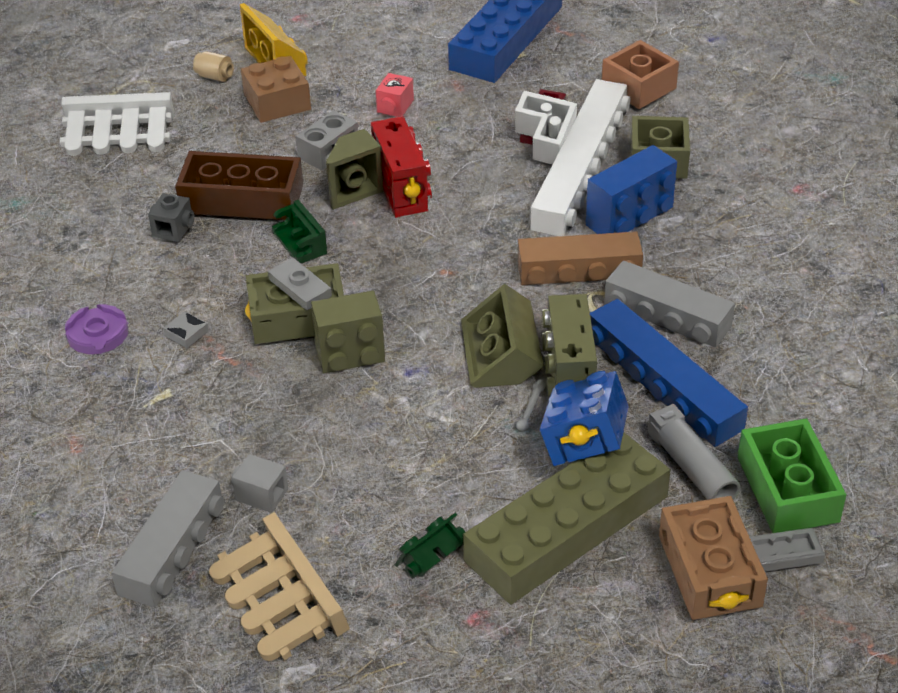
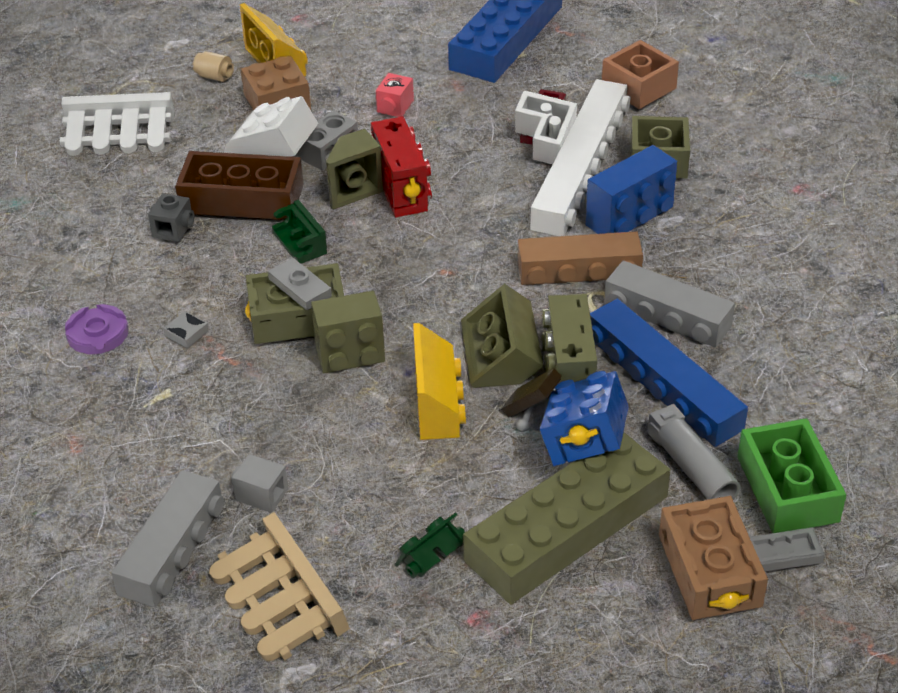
(274, 129): none -> white brick
(437, 386): none -> yellow slope
(532, 392): none -> dark brown tile

